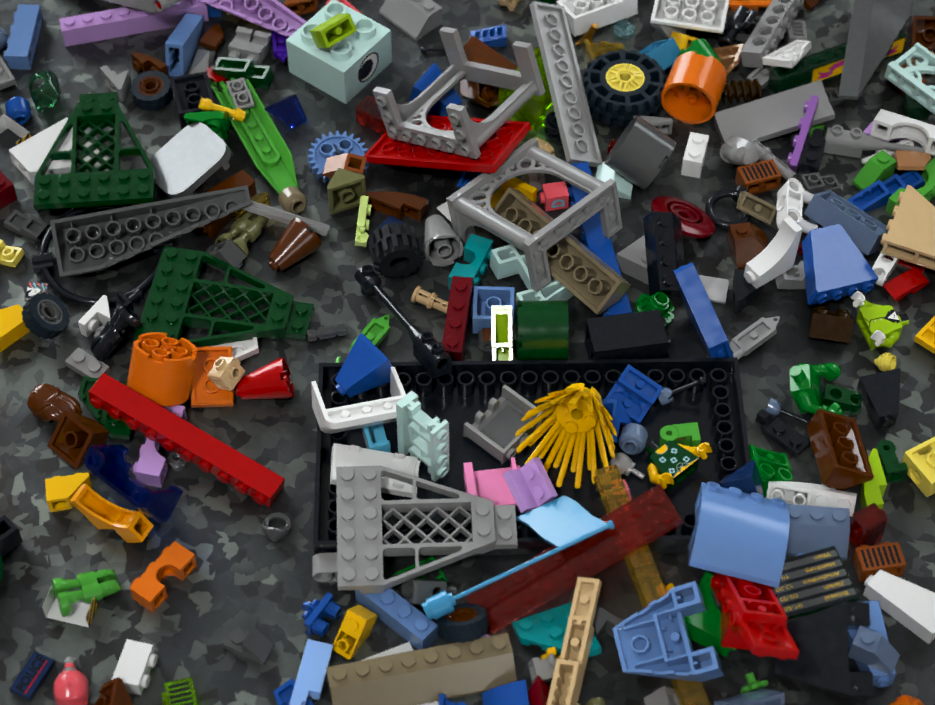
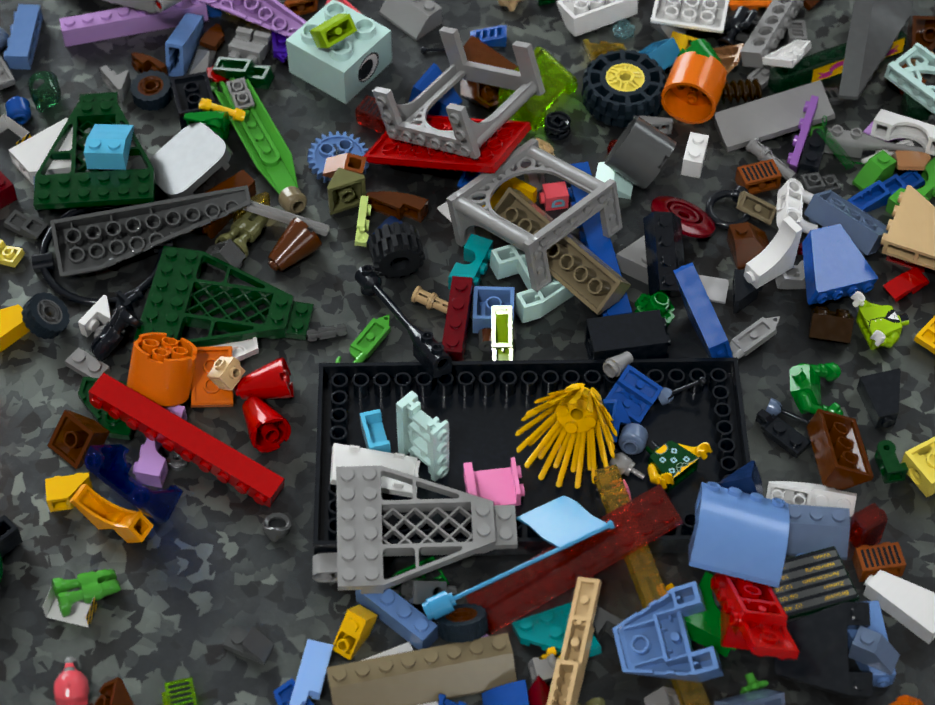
(32, 676): dark blue tile -> none
(34, 288): tile -> none
(50, 402): reddish brown hair -> none
(108, 146): none -> medium azure slope
(136, 665): white brick -> none
(173, 561): orange arch -> none
(265, 425): none -> red cone
(288, 110): clear blue slope -> none
(317, 612): blue hips -> none
(359, 414): white windscreen -> none
(363, 368): blue slope -> none
(441, 242): light grey cone -> none
(498, 425): window -> none
(530, 485): lavender bracket -> none
(542, 330): dark green brick -> none
(565, 84): light grey plate -> none
(589, 34): pearl gold bar -> none
(615, 365): none -> light grey cone
(683, 434): bright green leg -> none
(738, 151): light grey piece -> none
(771, 466): green slope -> none
(828, 145): none -> green piece
(848, 400): dark green leg -> none
(873, 490): lime slope -> none
(883, 268): white leg -> none
(885, 362): light yellow plate -> none

